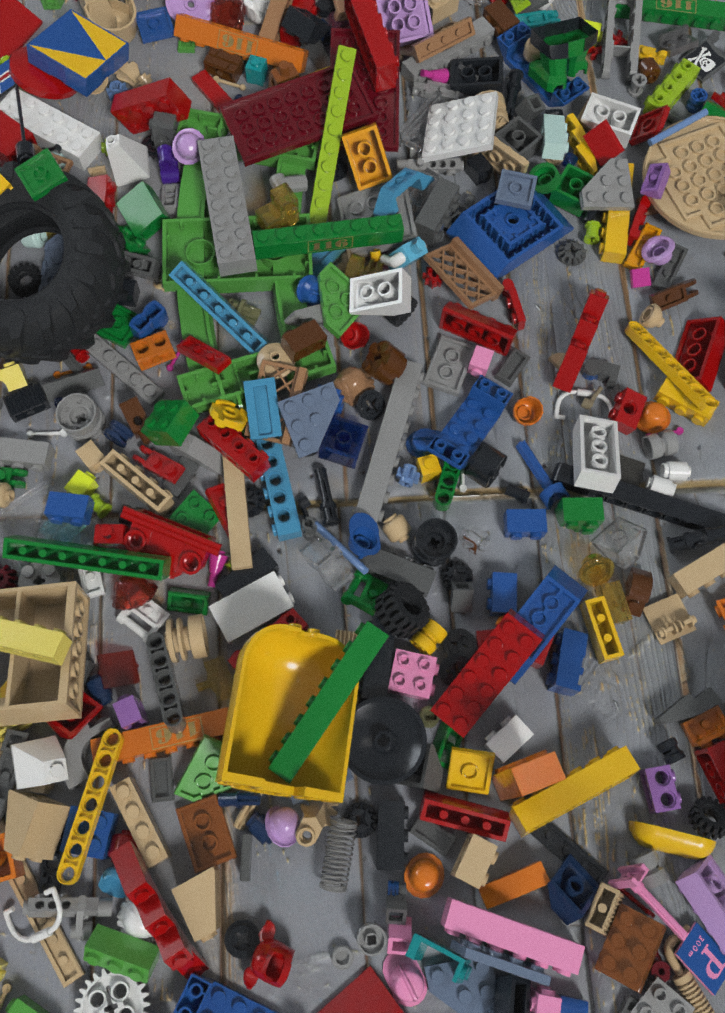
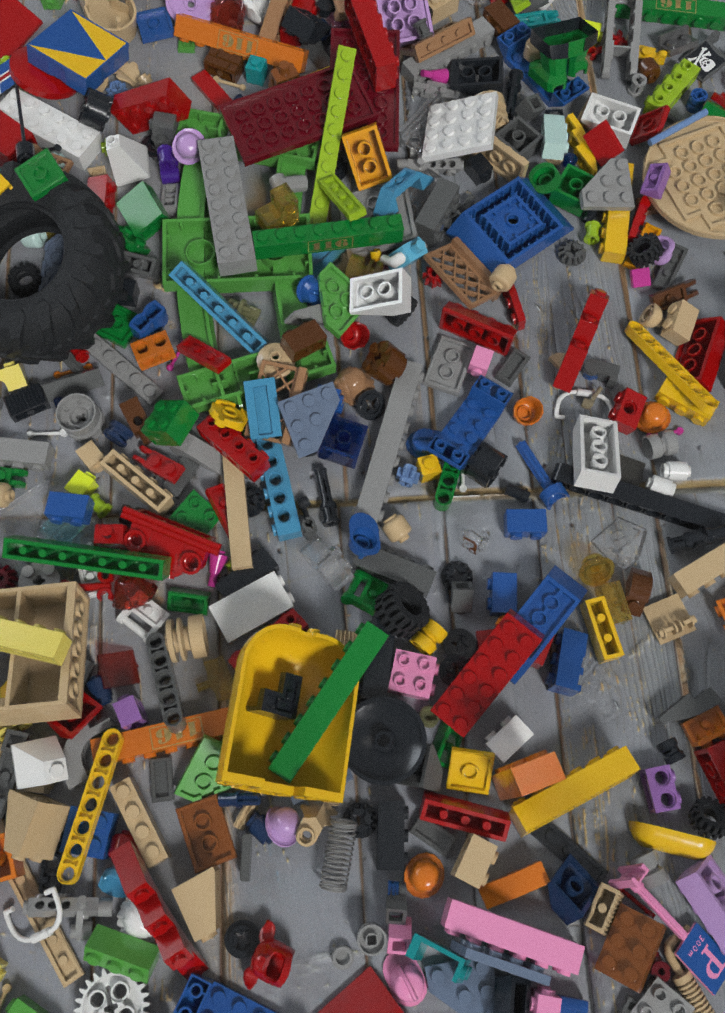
(95, 109): none -> black brick
(102, 587): none -> red bar
(280, 704): none -> black panel
(343, 198): none -> lime plate
(346, 553): medium blue bar -> none
(422, 29): none -> dark grey bush
(439, 533): black wheel -> none
(503, 278): none -> tan head
(516, 189): sand blue plate -> none
(580, 514): green slope -> none
(649, 242): none -> black tyre
(679, 322): none -> tan brick

